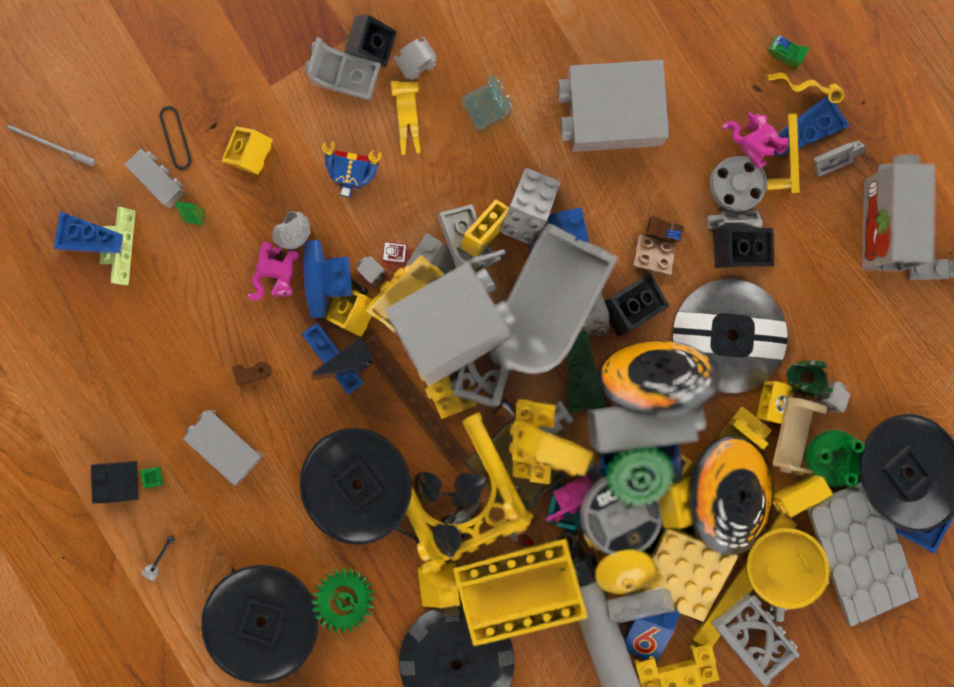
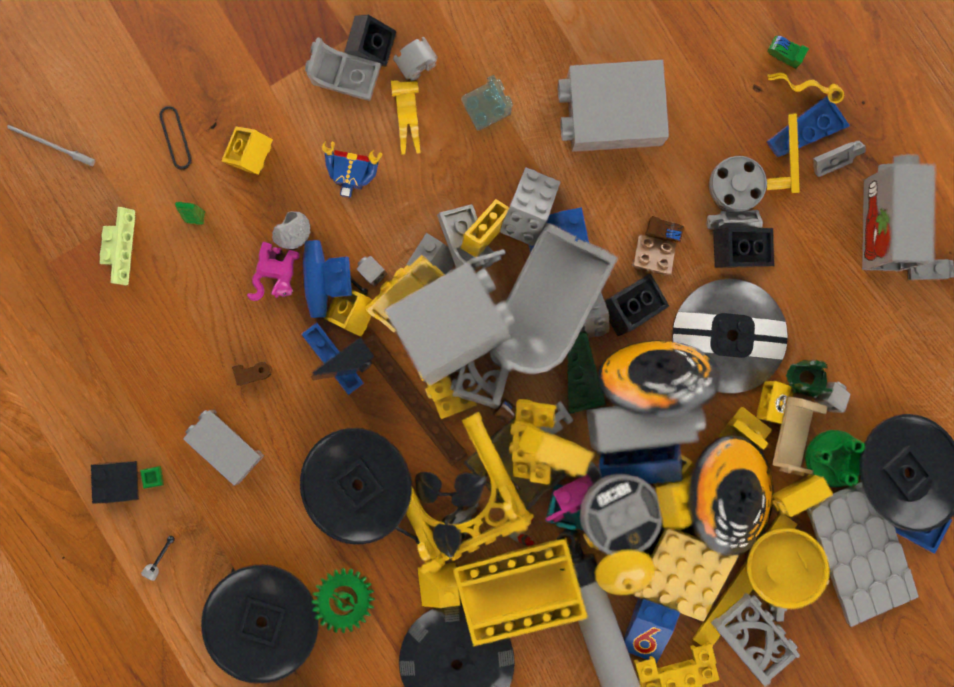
(84, 236): blue wing -> none
(155, 177): light grey brick -> none
(396, 253): clear pink brick -> none
(634, 467): green gear -> none
(640, 605): light grey brick -> none
(757, 142): dark pink animal -> none

